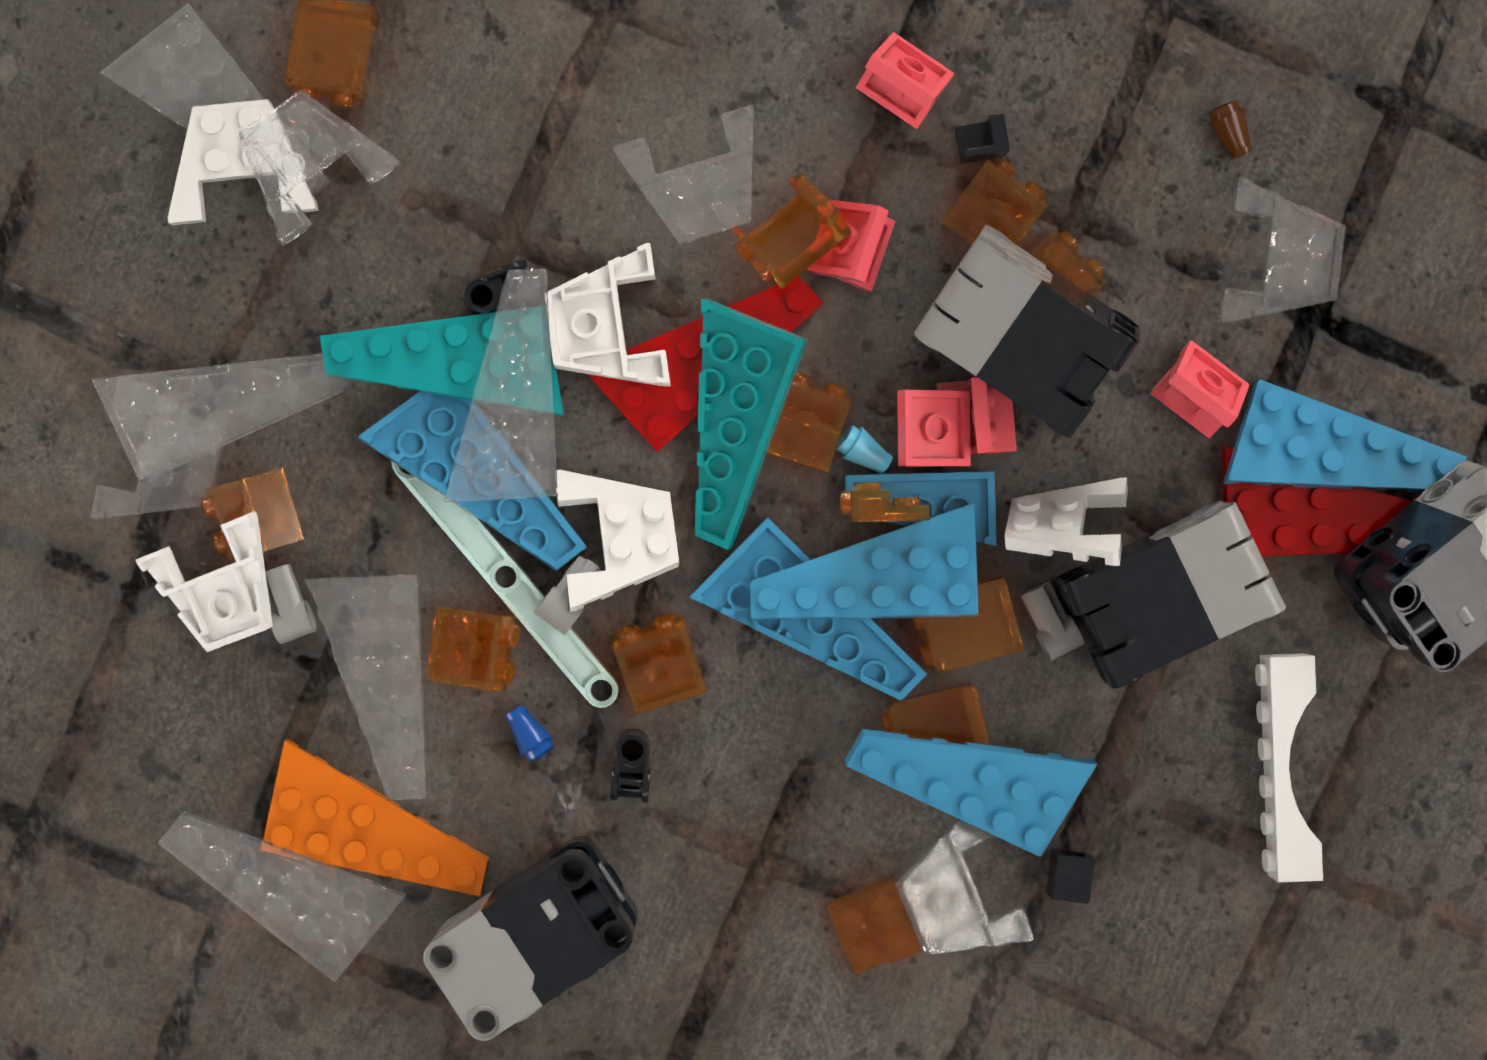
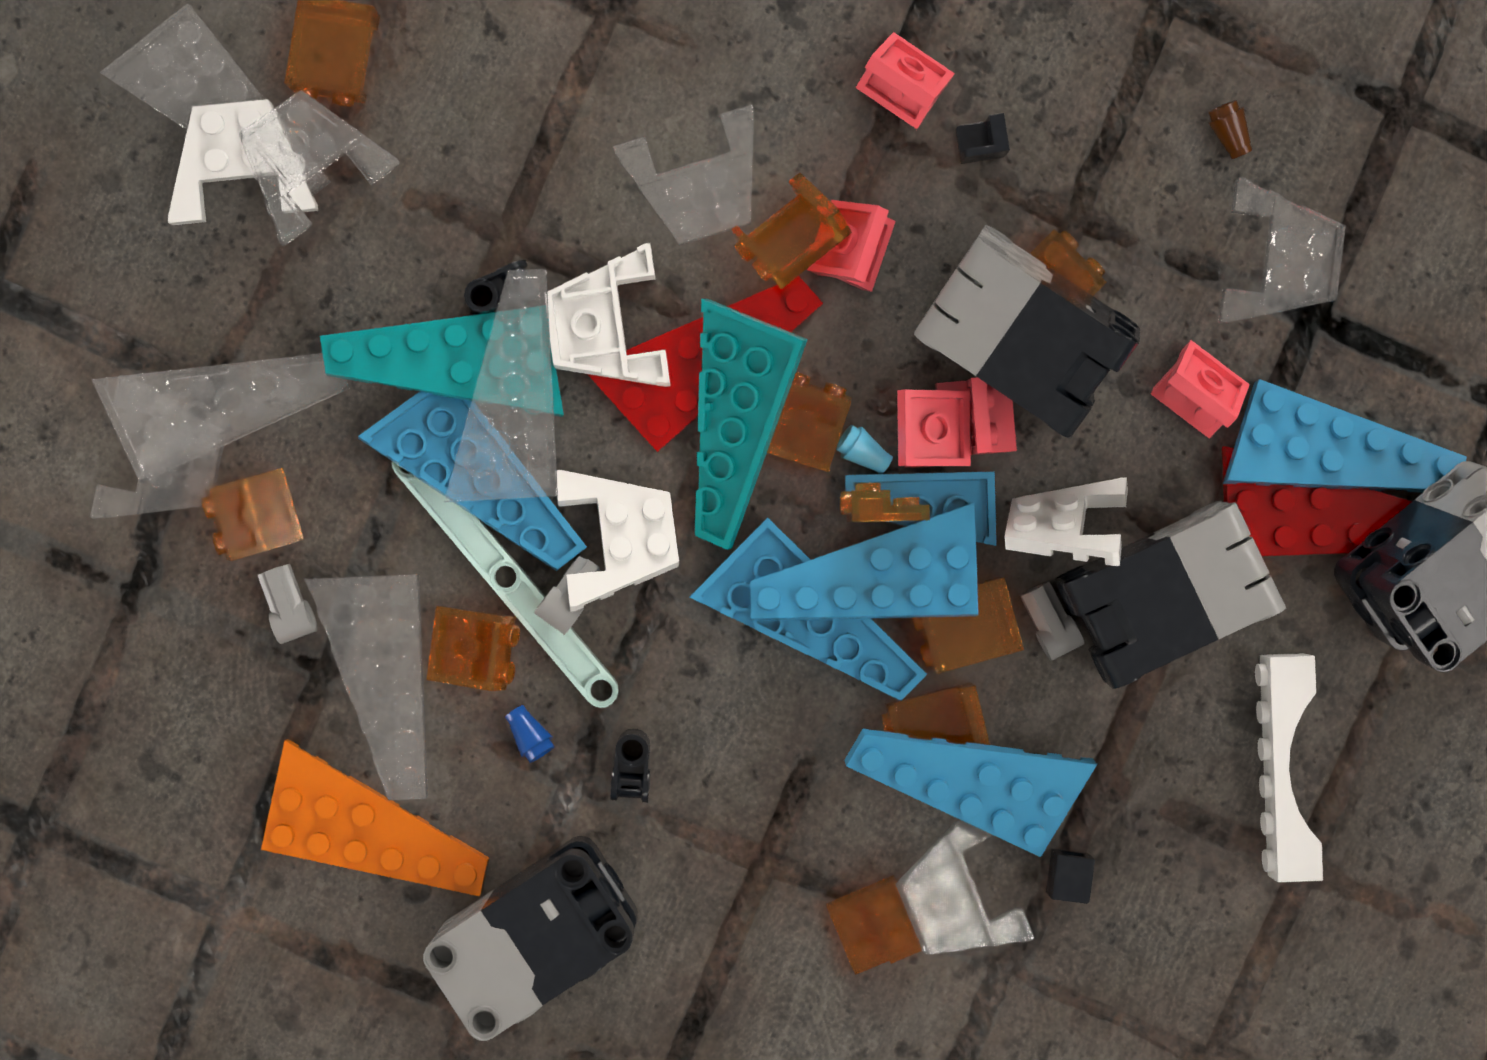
(224, 602): white wing -> none
(300, 900): clear wing -> none
(658, 663): clear orange plate -> none
(997, 201): clear orange plate -> none

